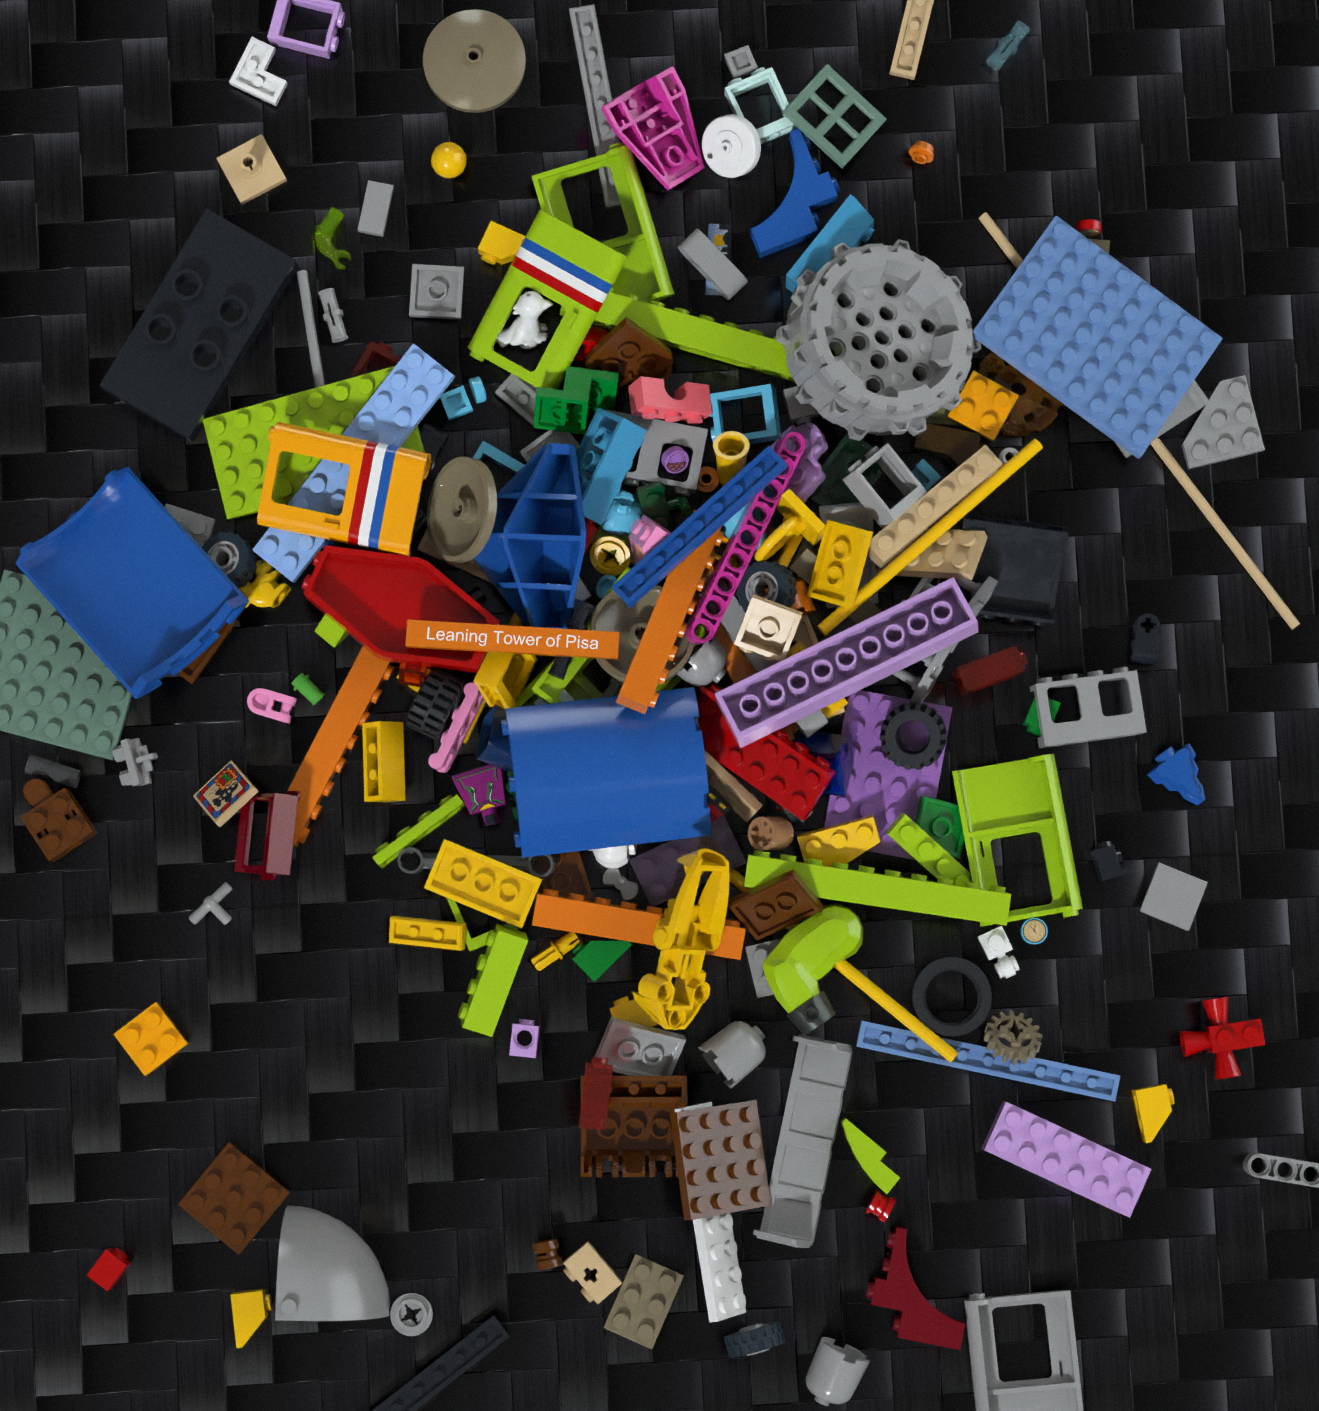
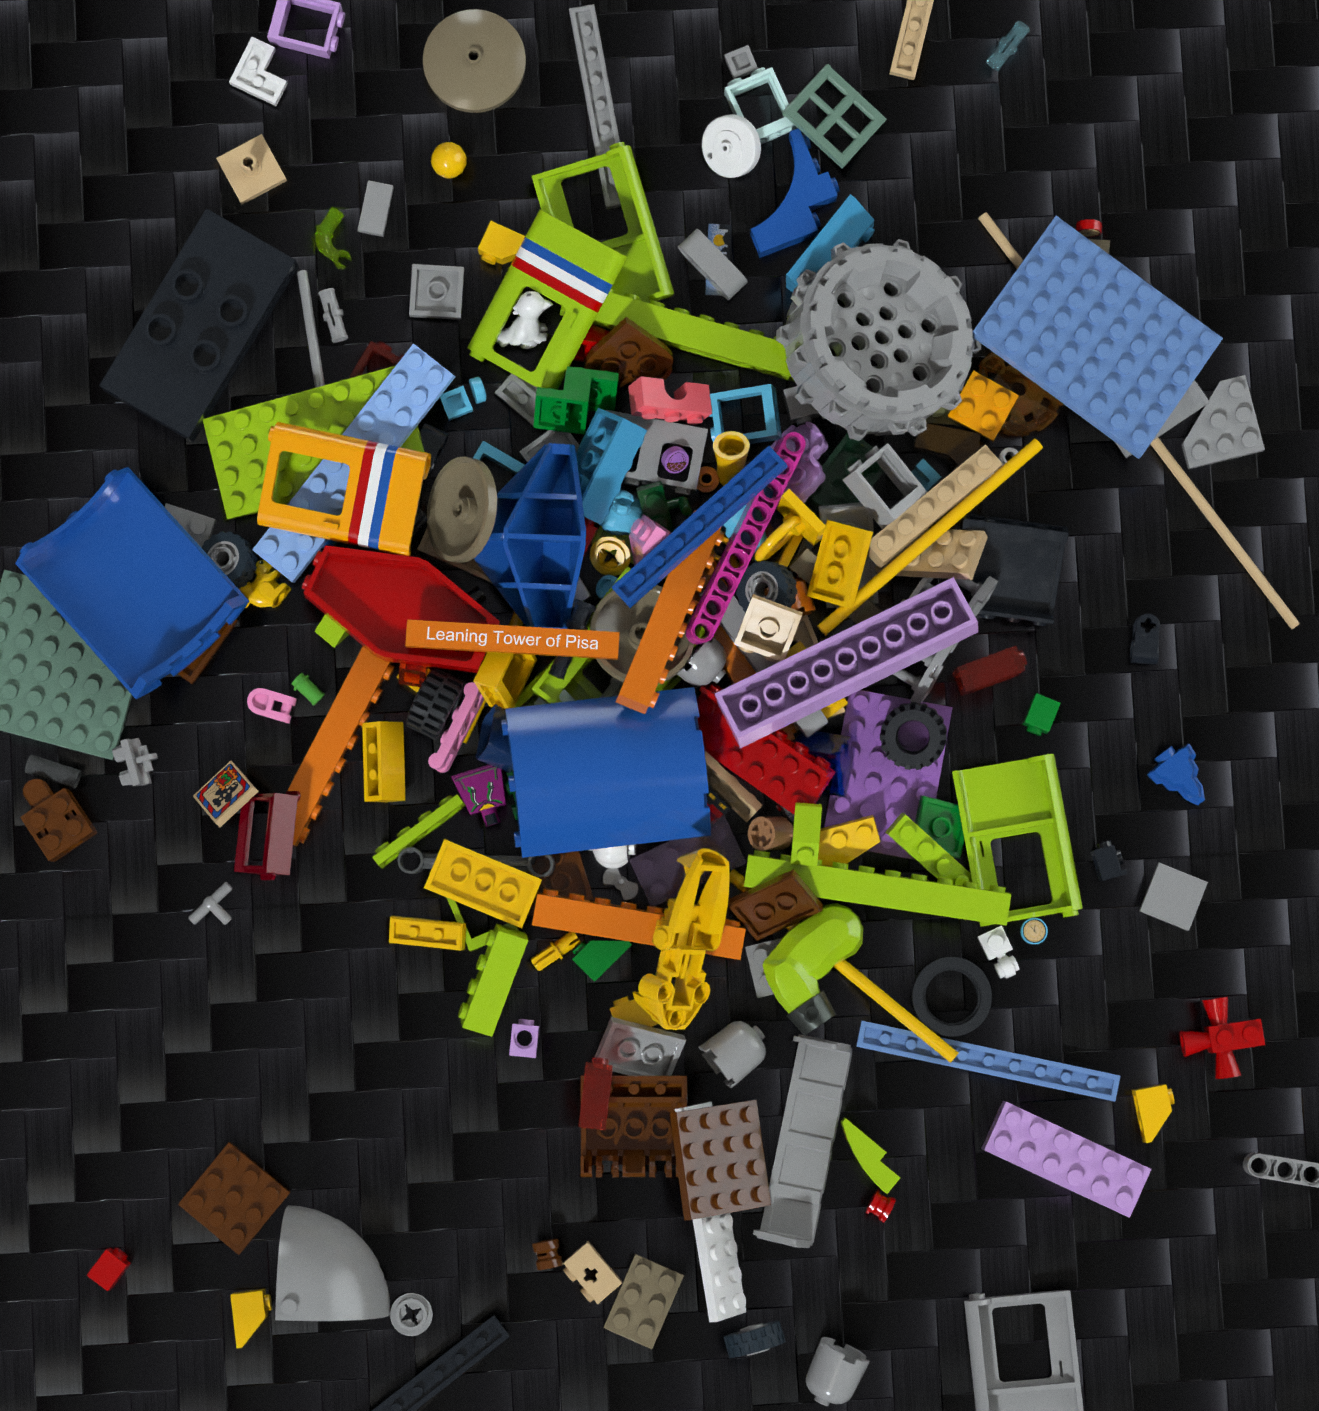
(150, 1039): light orange plate -> none
(658, 127): dark pink wedge -> none
(806, 834): none -> lime slope
(898, 1291): dark red arch -> none
(922, 152): orange plate -> none
(1012, 1037): dark tan gear -> none
(1092, 723): light grey window -> none

